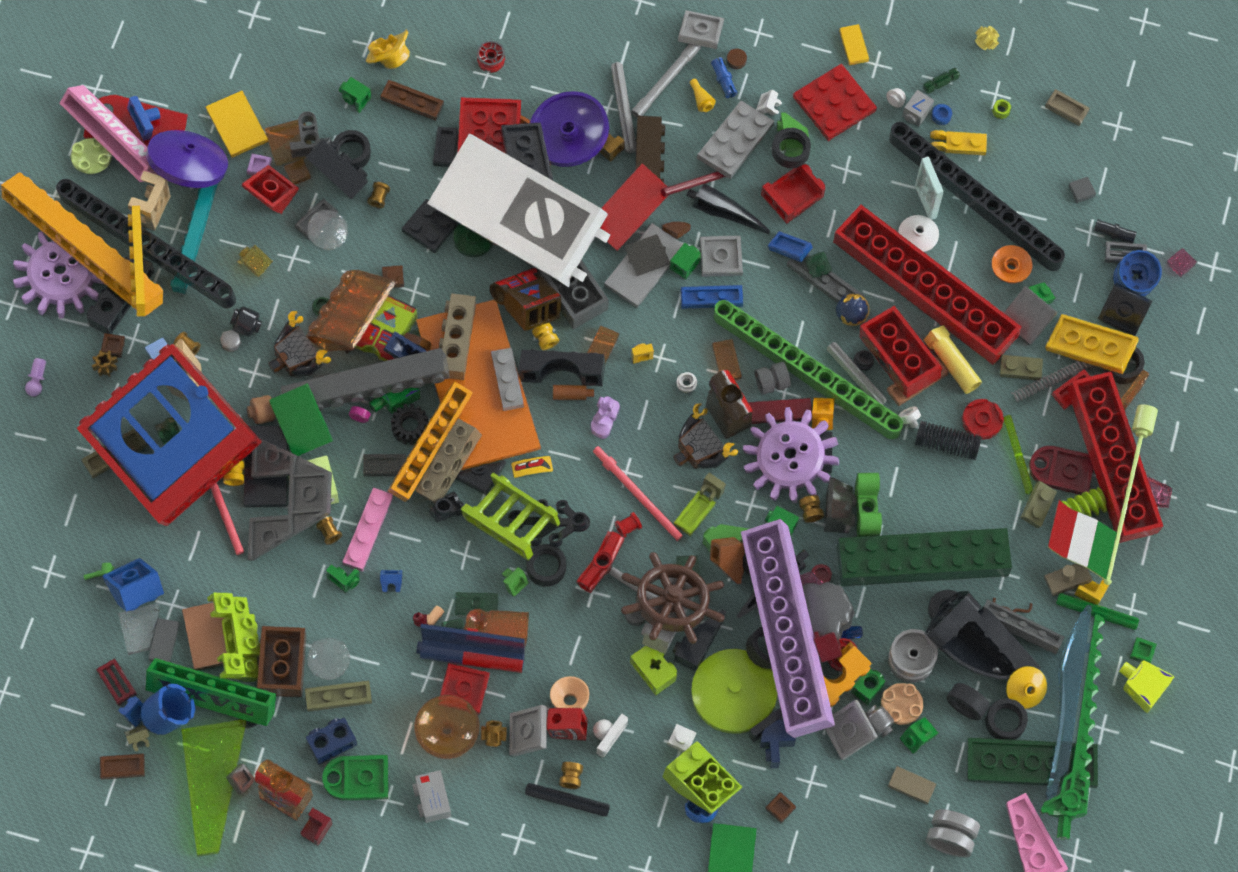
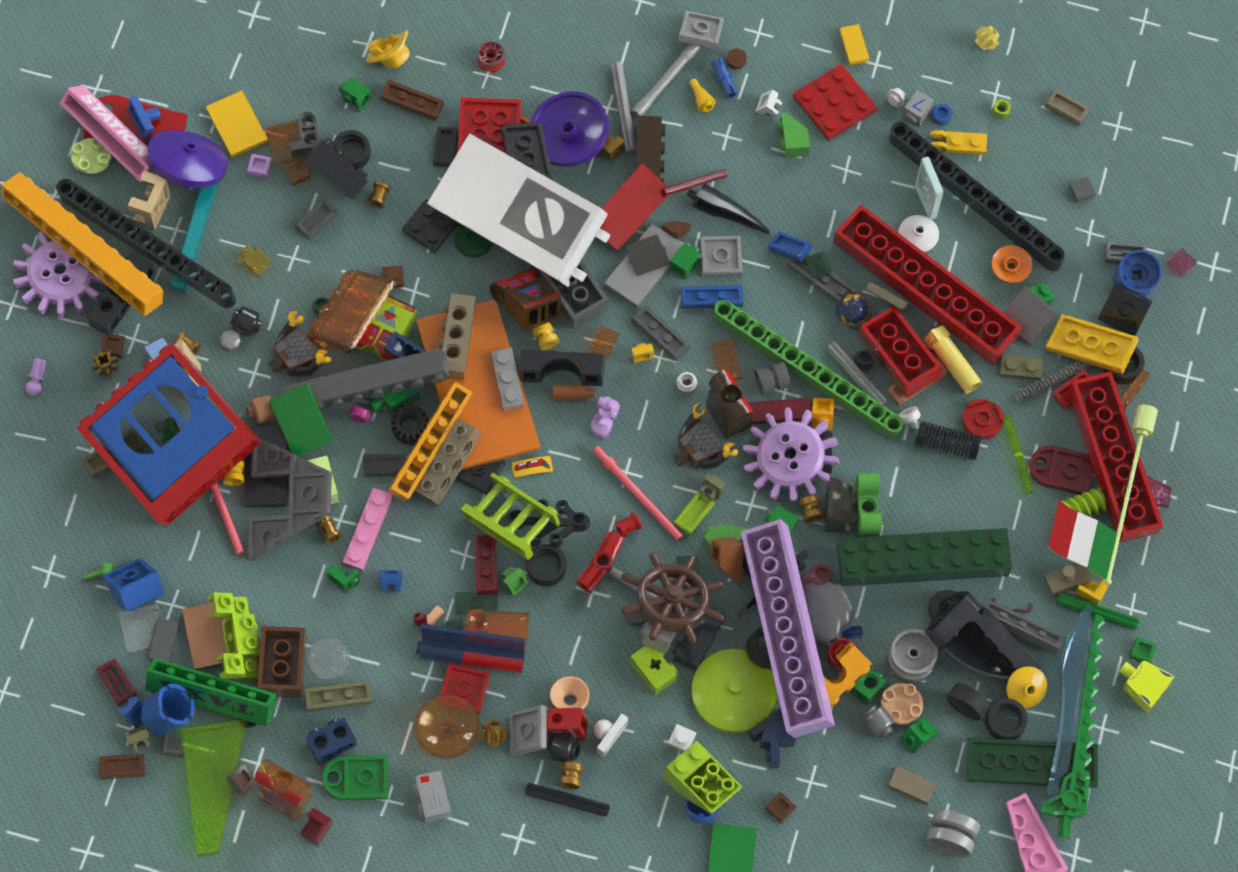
(136, 268): yellow plate -> none
(172, 746): none -> dark grey tile
(271, 188): red slope -> none
(327, 229): clear dish -> none
(418, 341): reddish brown tile -> none
(446, 507): black plate -> none
(485, 565): none -> dark red tile
(563, 748): none -> black head
(660, 333): none -> dark grey tile
(735, 139): light grey plate -> none
(794, 192): red panel -> none
(796, 134): black tyre -> none
(827, 646): dark red panel -> none
(851, 730): light grey tile -> none
(887, 295): none -> dark tan tile
(941, 80): dark green axle -> none
(1038, 504): olive plate -> none
(1115, 231): black pin -> none

